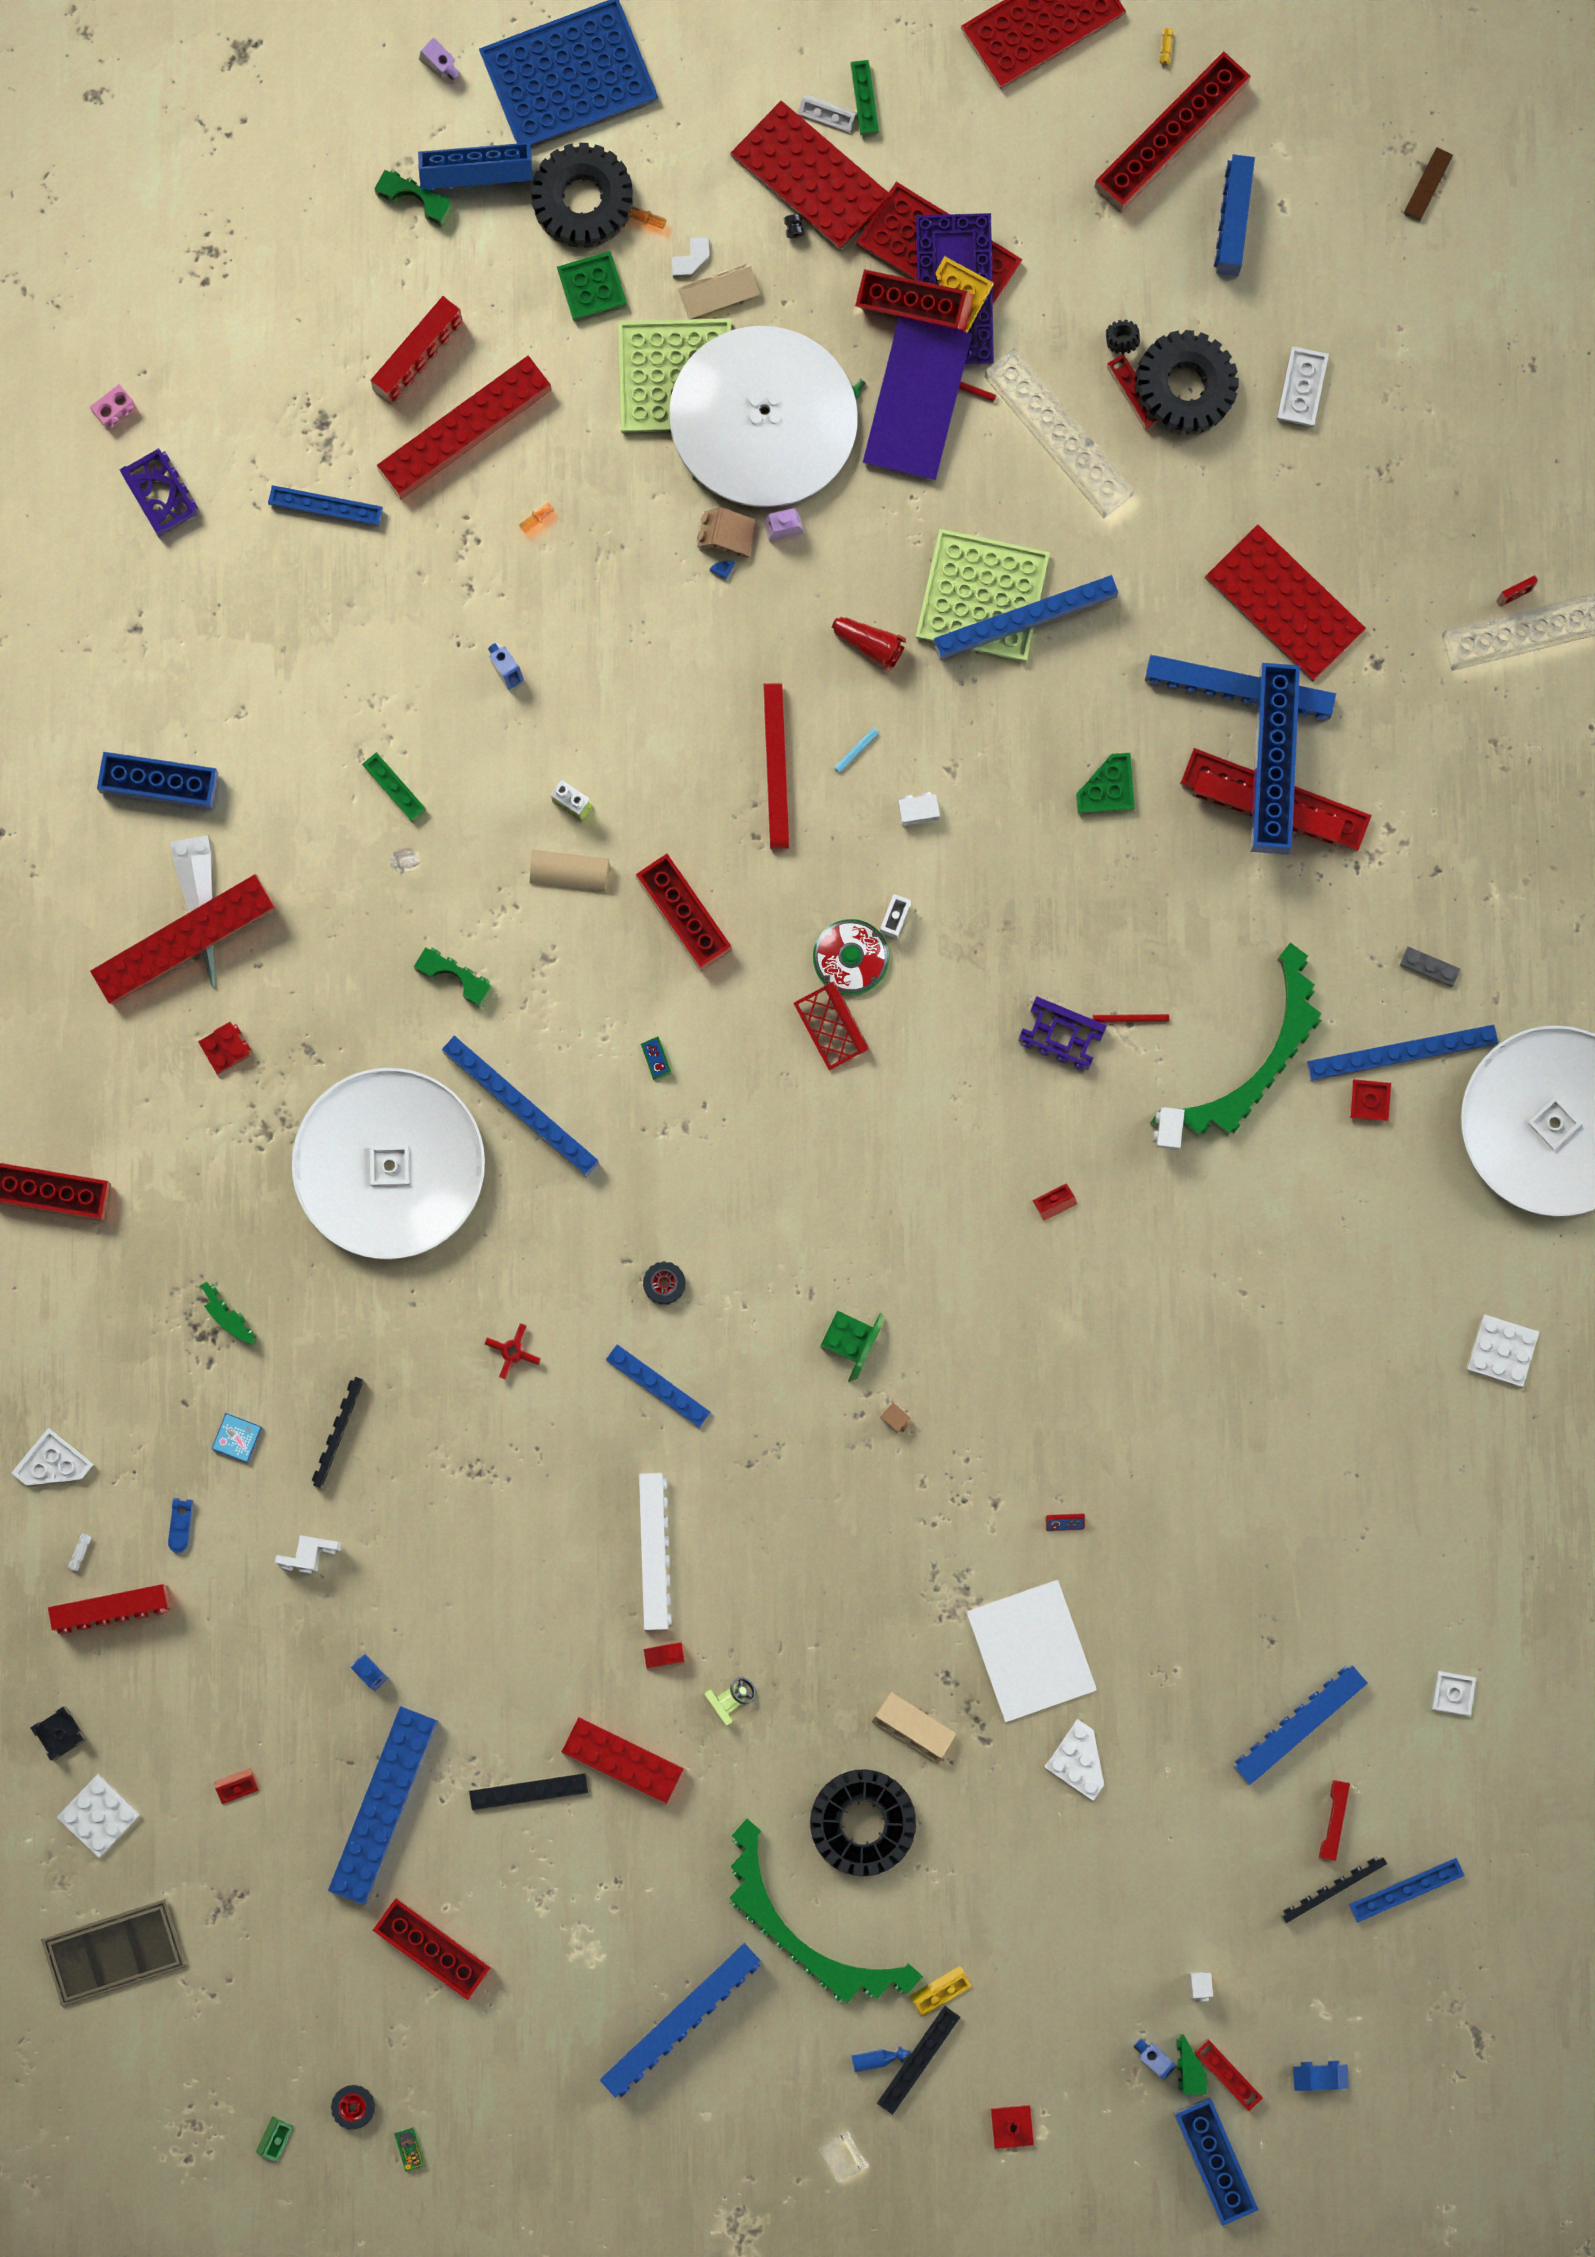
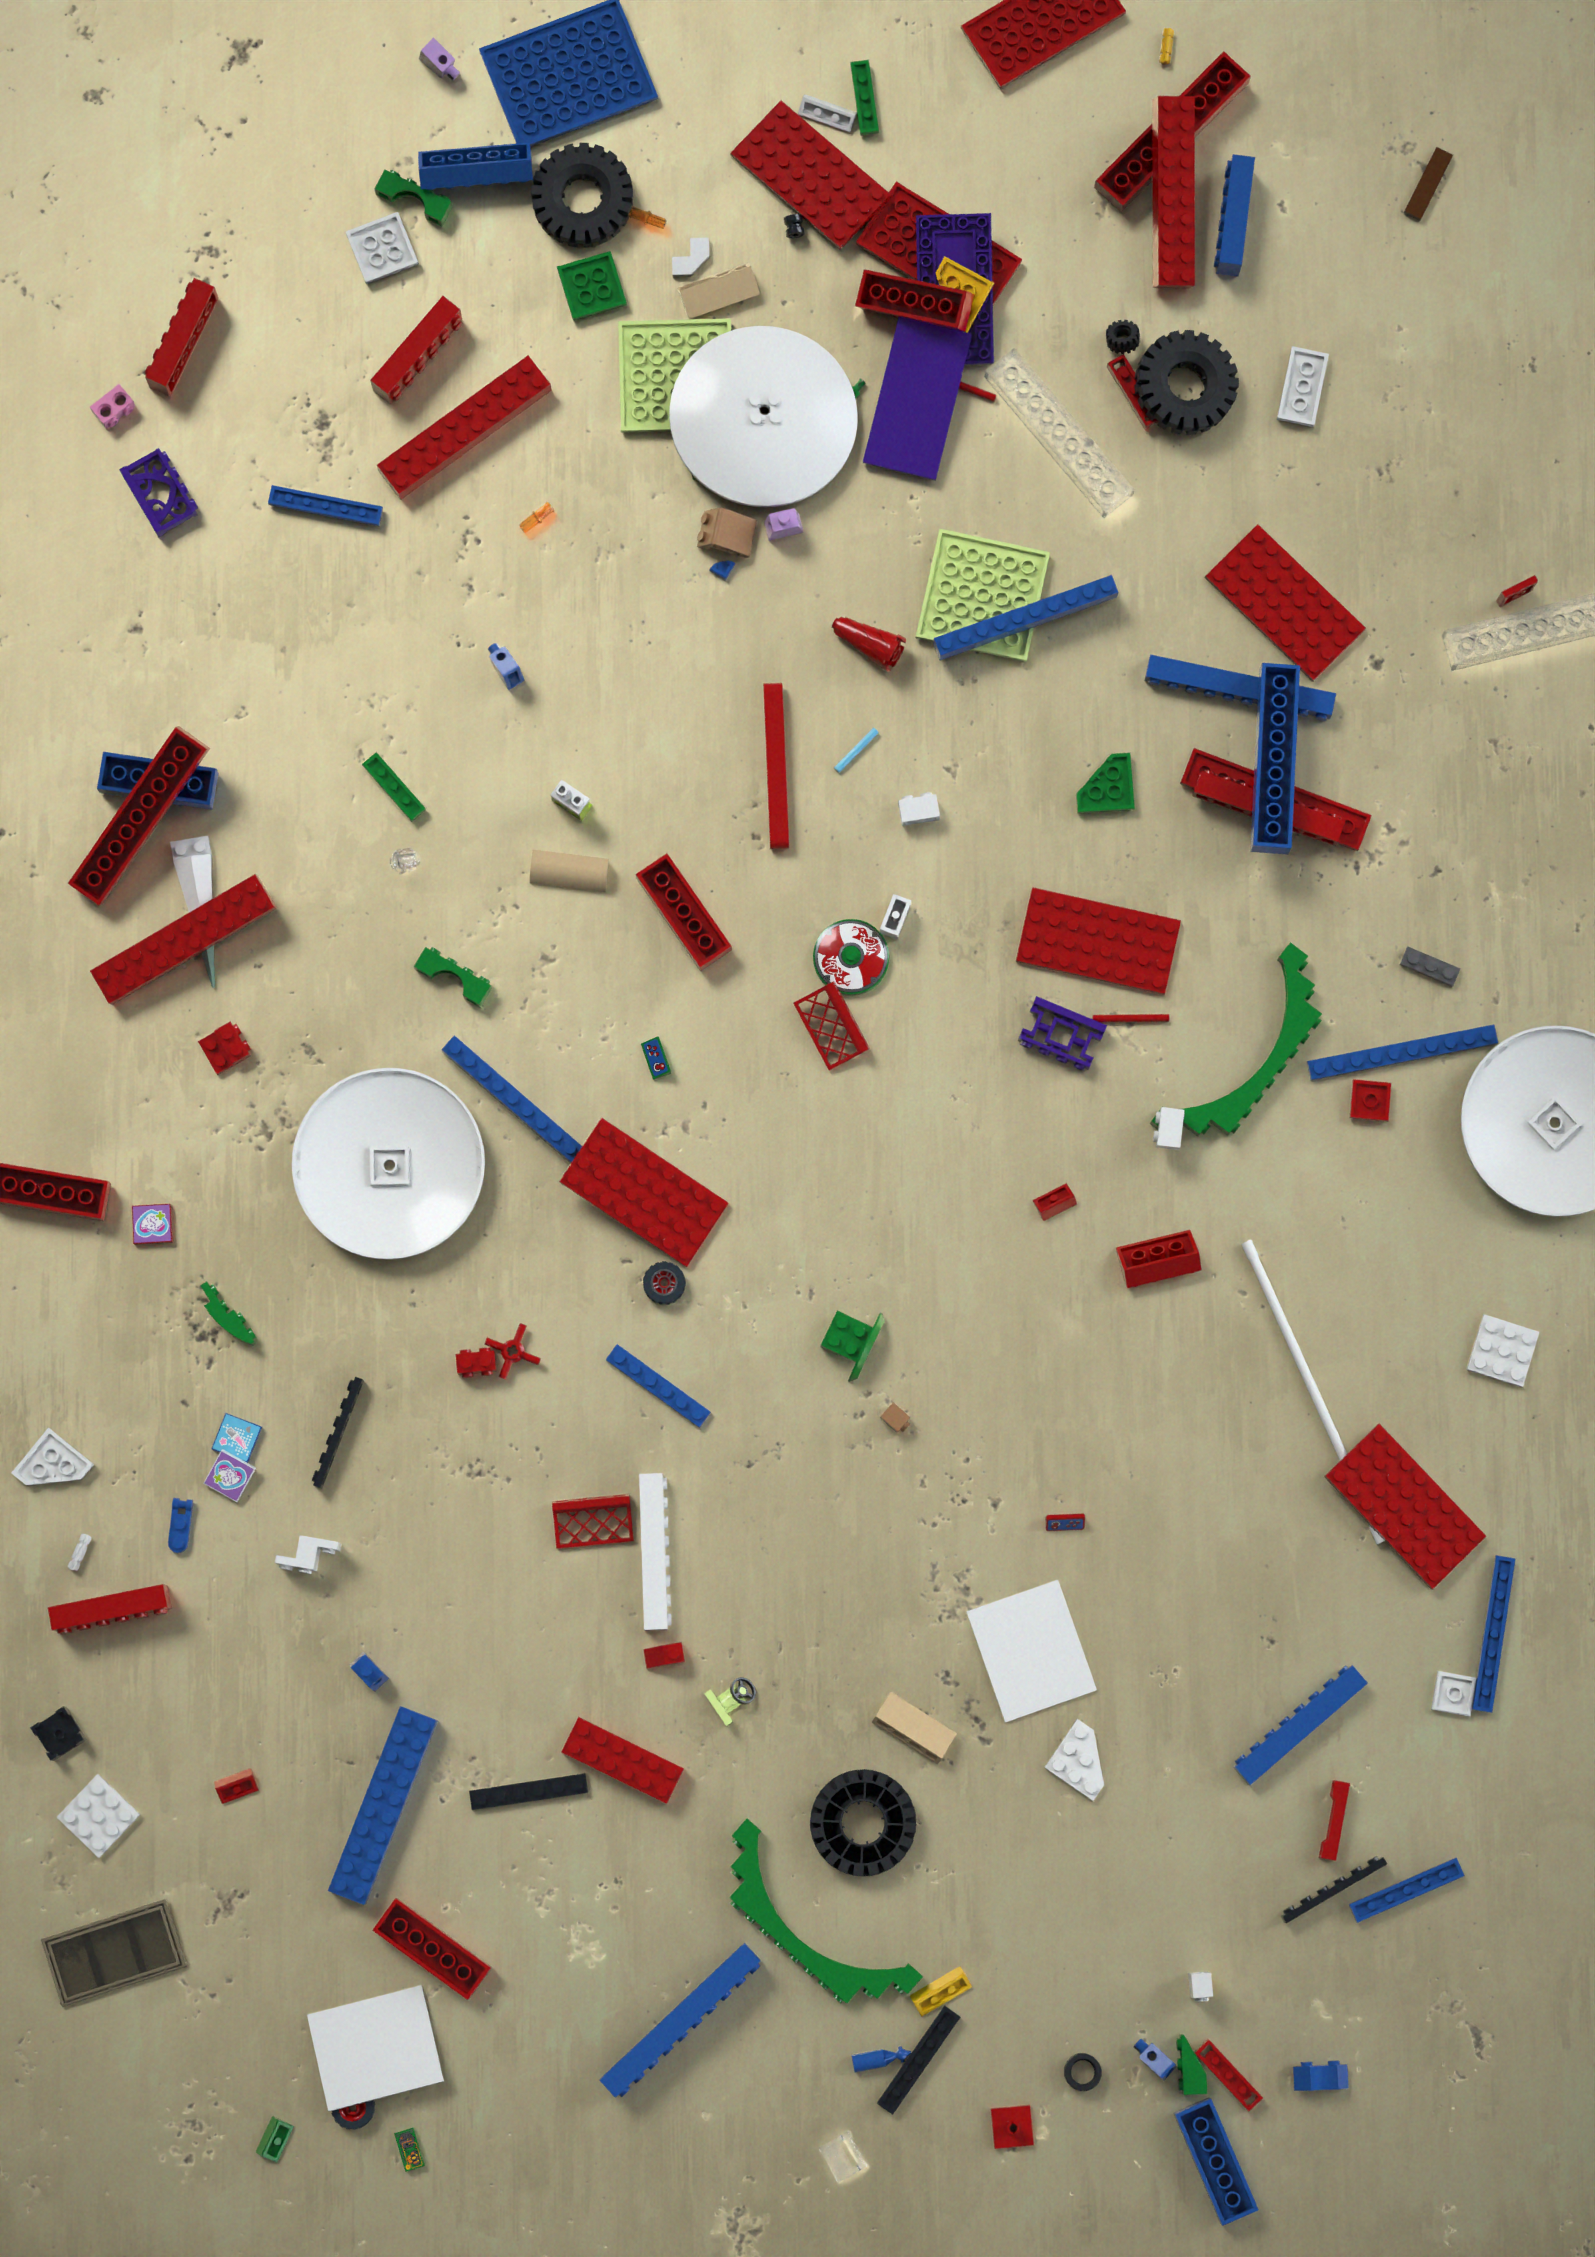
(138, 815): none -> red brick
(152, 1224): none -> tile
(181, 337): none -> red brick
(229, 1475): none -> tile
(375, 2048): none -> white piece
(382, 248): none -> white plate
(476, 1362): none -> red brick
(596, 1504): none -> red fence
(643, 1192): none -> red plate
(1097, 2072): none -> black tyre
(1098, 941): none -> red plate
(1158, 1258): none -> red slope
(1173, 191): none -> red brick
(1253, 1257): none -> white piece
(1405, 1506): none -> red plate
(1493, 1634): none -> blue plate

